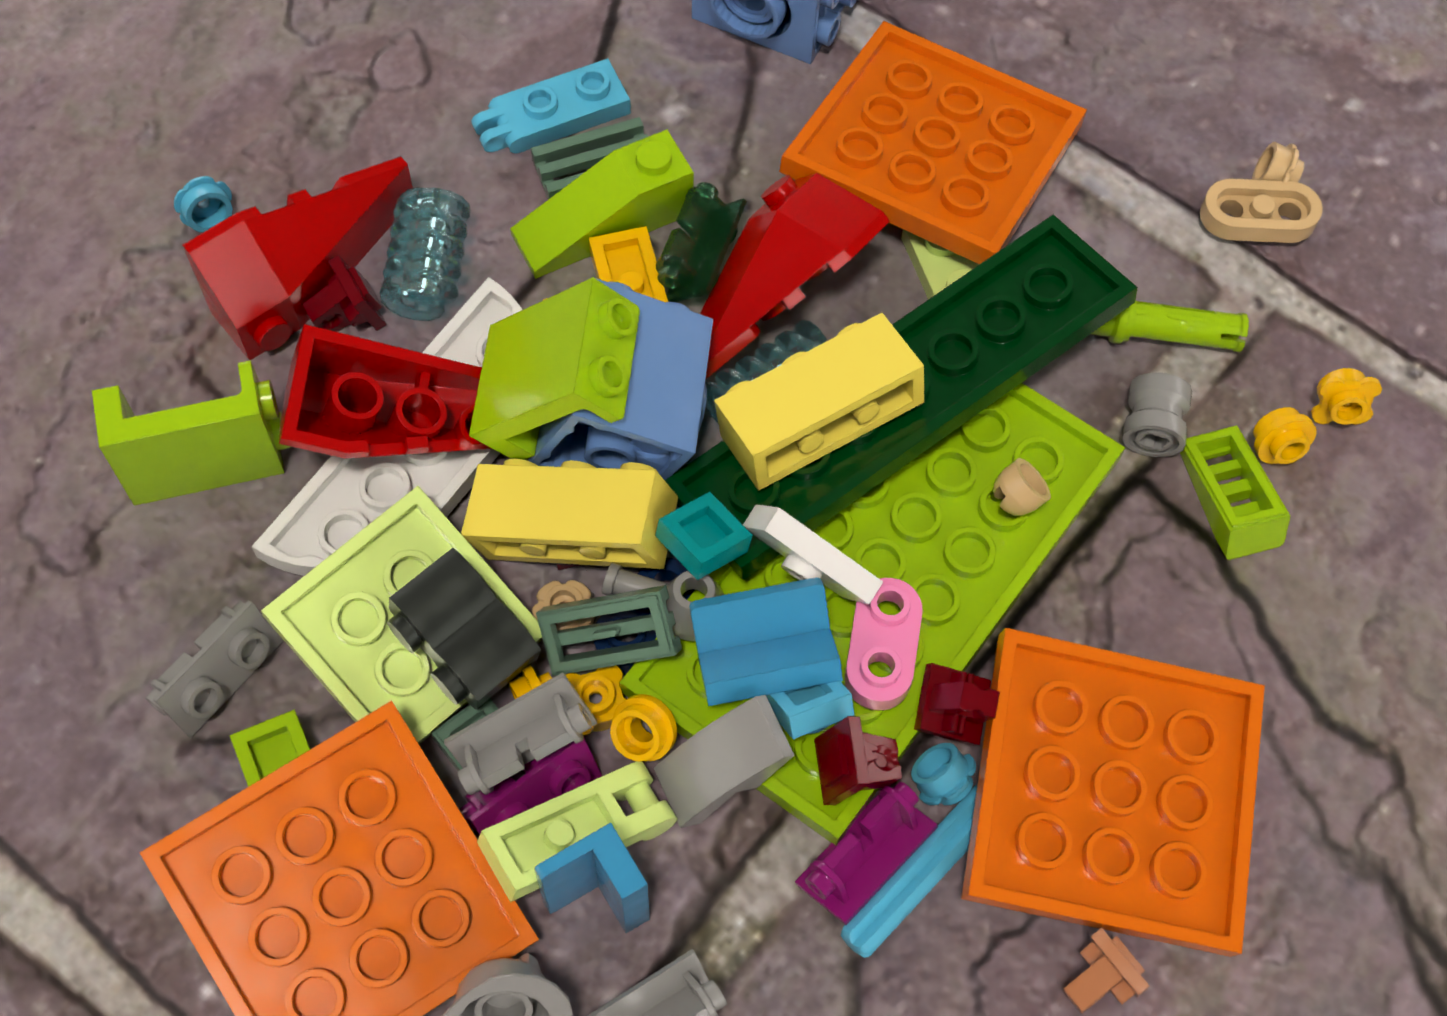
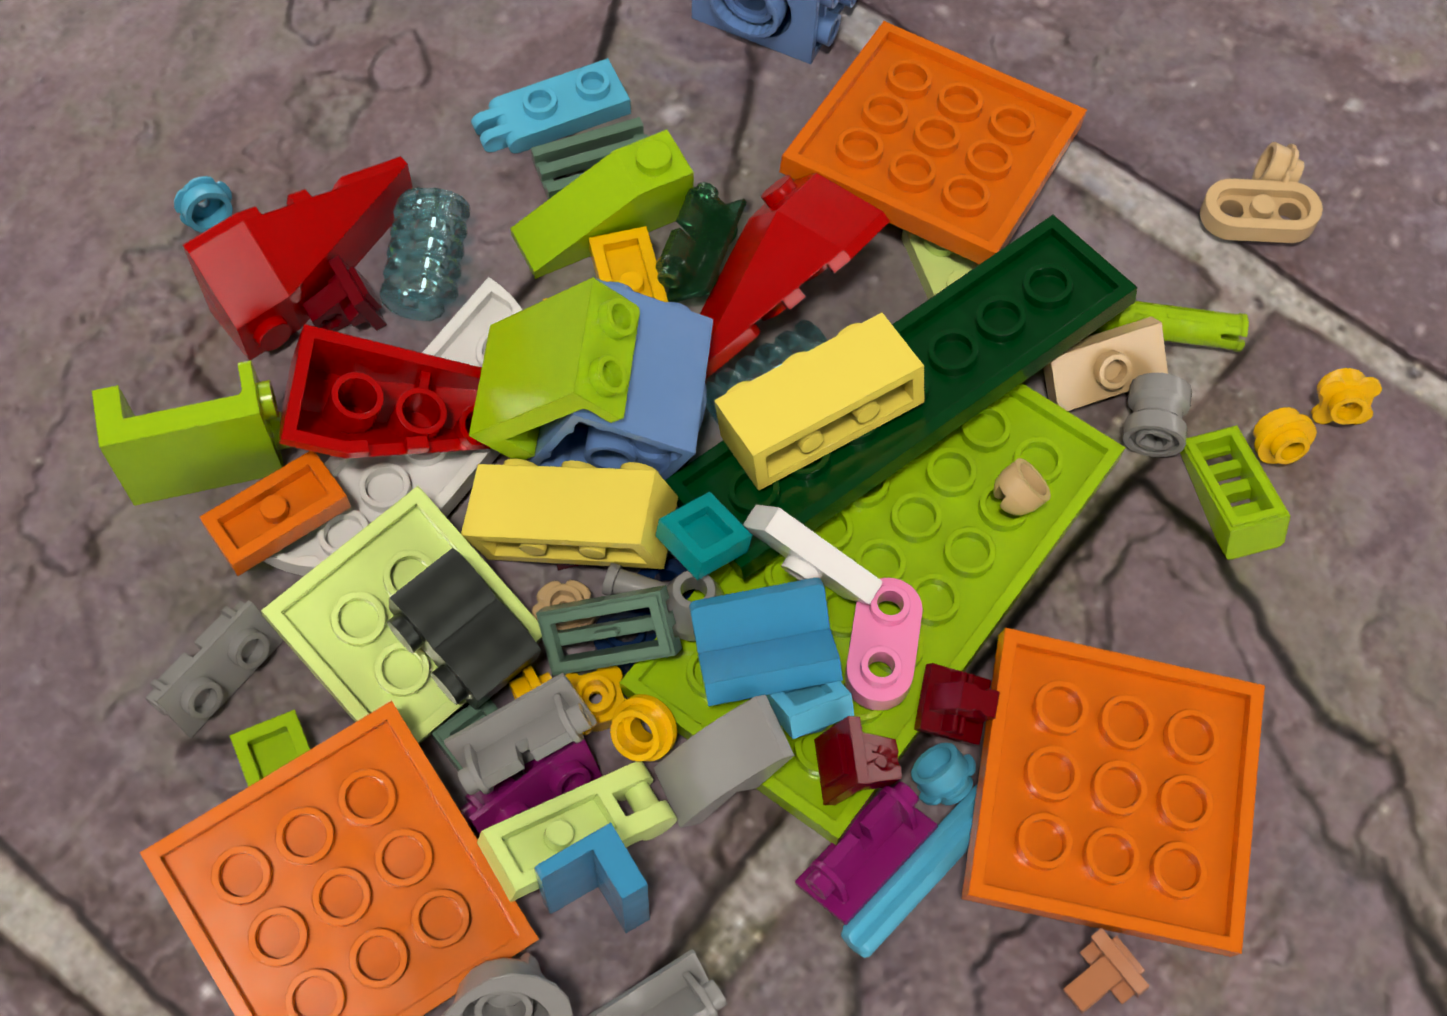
(275, 512): none -> orange plate
(1106, 364): none -> tan plate

